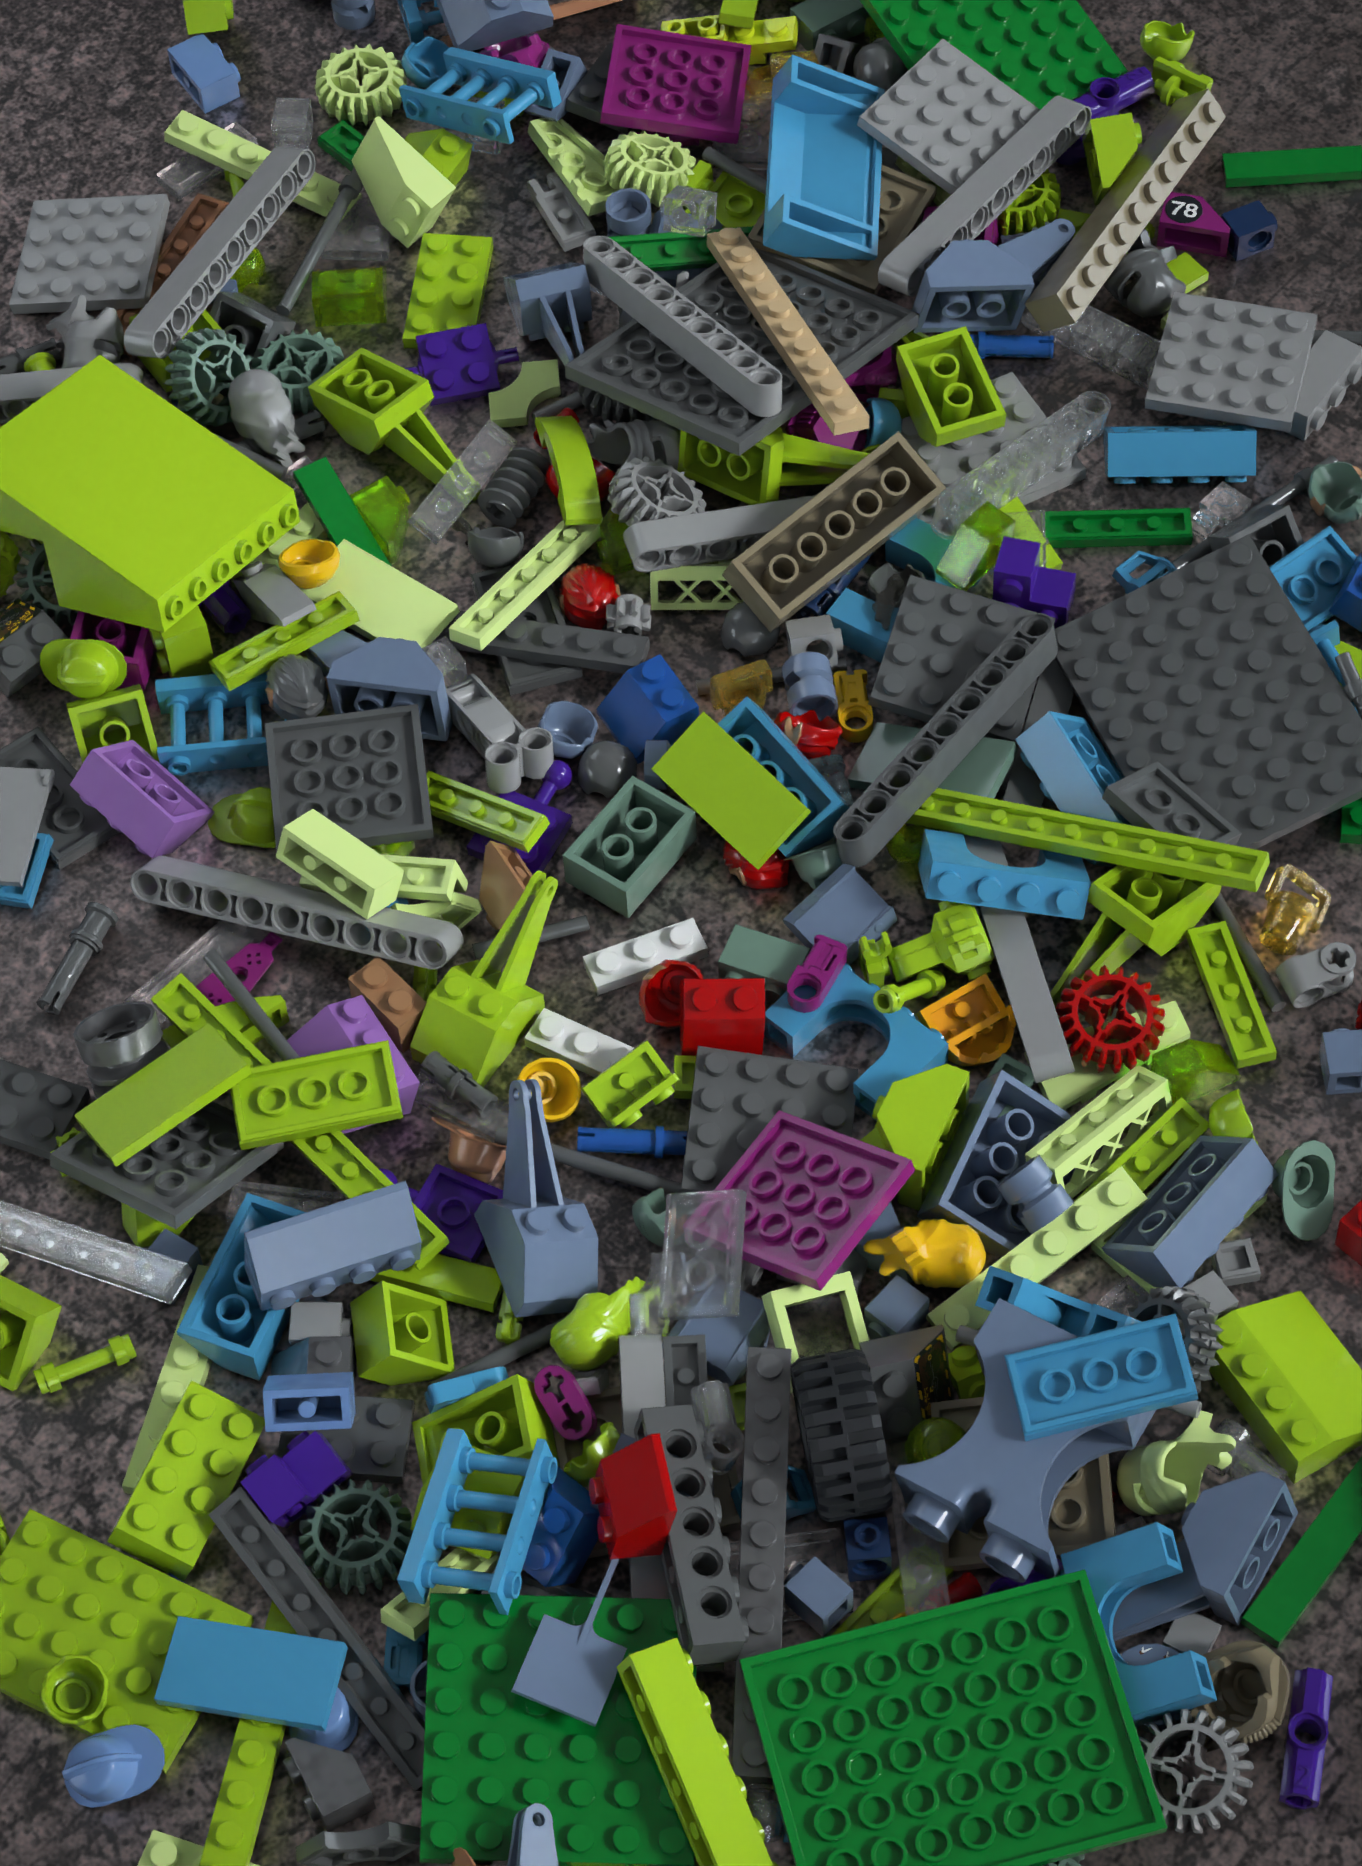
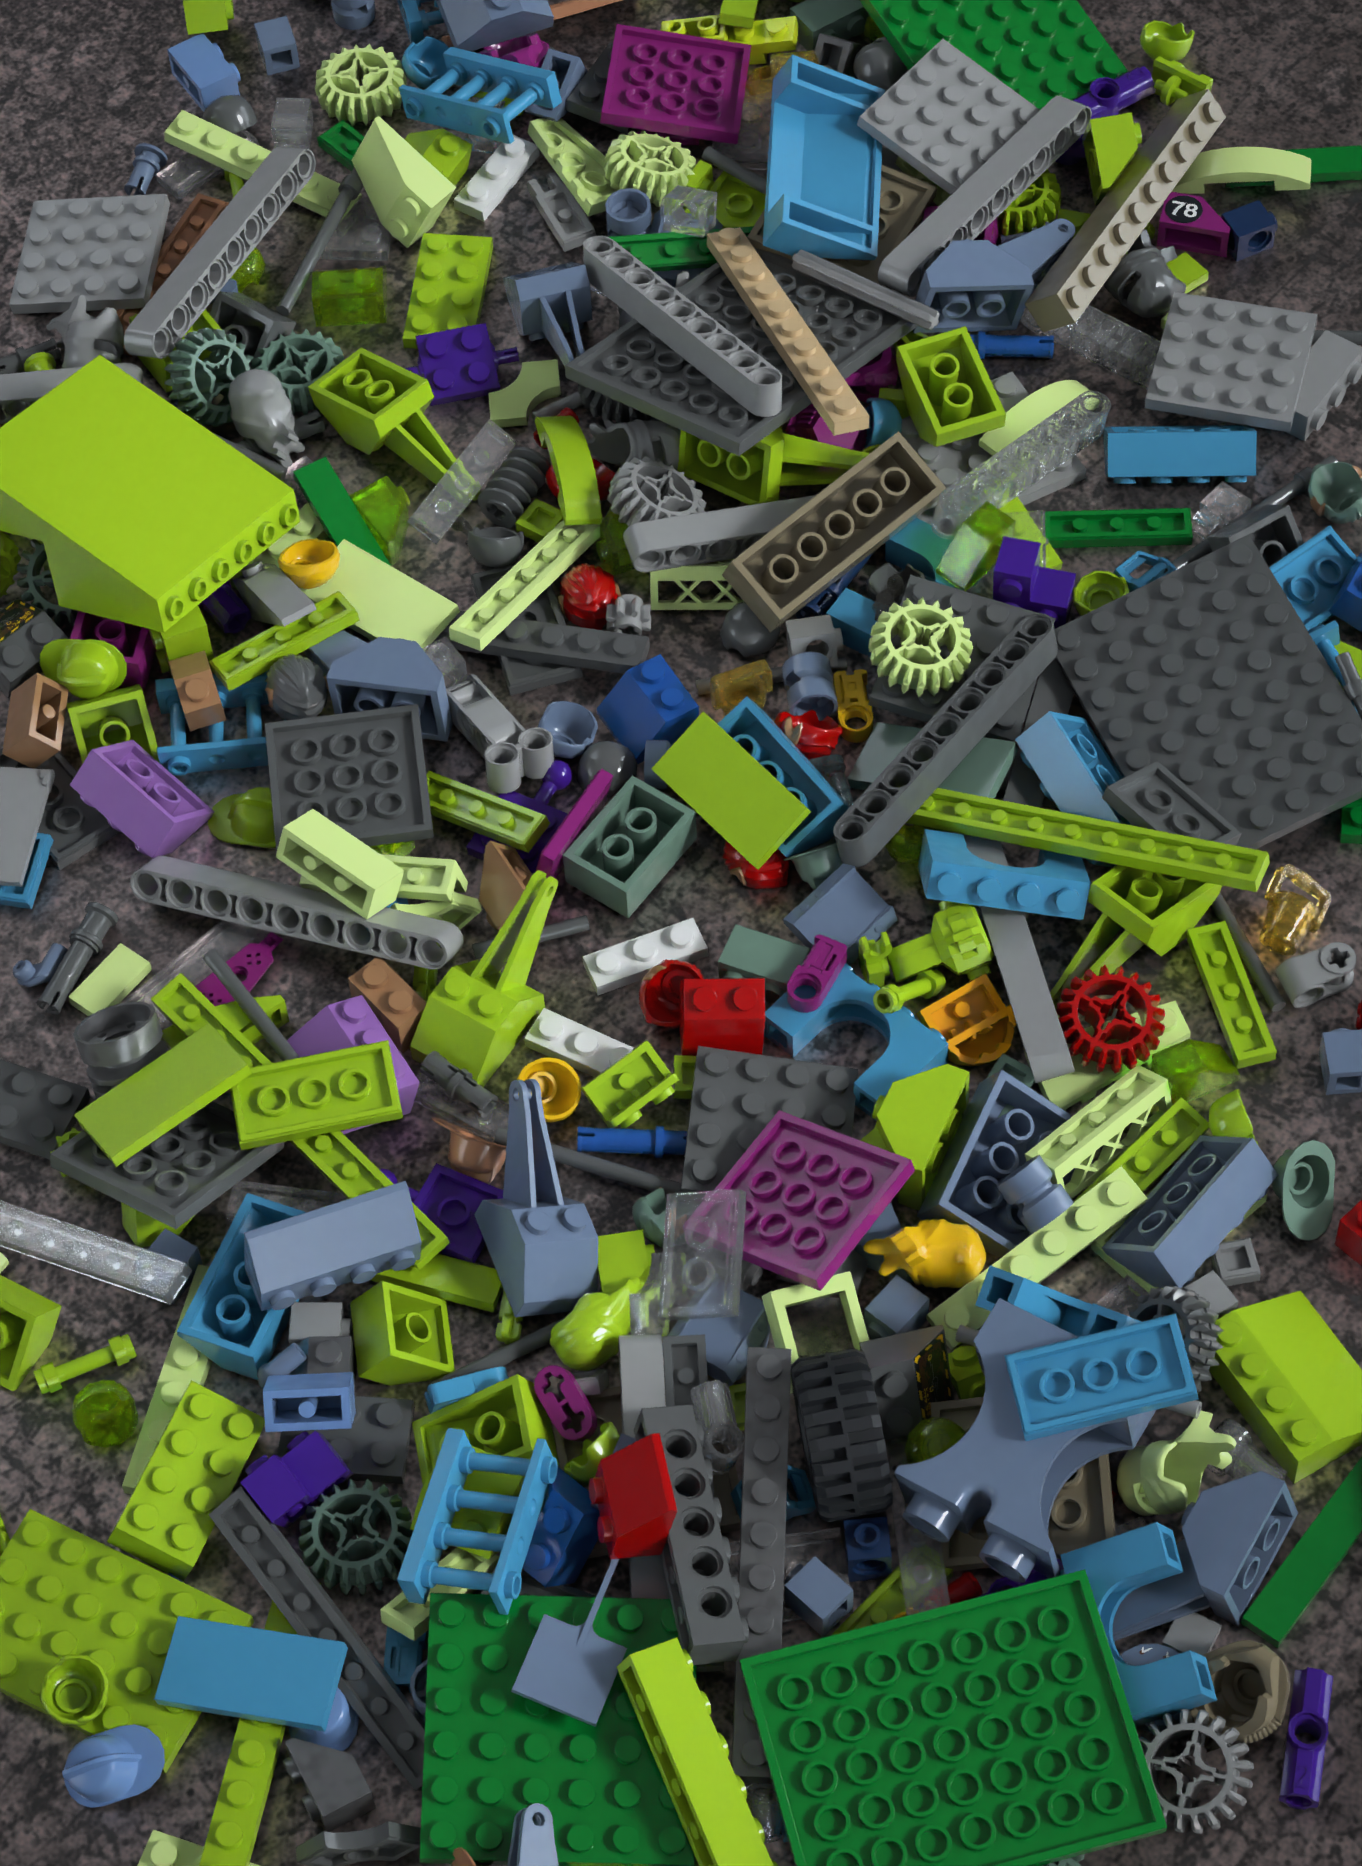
(35, 721): none -> medium nougat brick
(36, 974): none -> sand blue arm
(105, 1413): none -> clear neon green hair
(110, 981): none -> yellowish green tile
(146, 165): none -> sand blue pin
(197, 690): none -> medium nougat slope
(230, 113): none -> dark grey hair
(277, 45): none -> sand blue brick
(282, 1364): none -> sand blue arm
(496, 178): none -> white plate
(538, 520): none -> lime plate
(577, 820): none -> magenta tile
(622, 1258): none -> lime slope
(865, 290): none -> light grey axle
(922, 633): none -> yellowish green gear
(1030, 413): none -> yellowish green slope
(1097, 590): none -> lime hair
(1246, 164): none -> yellowish green slope

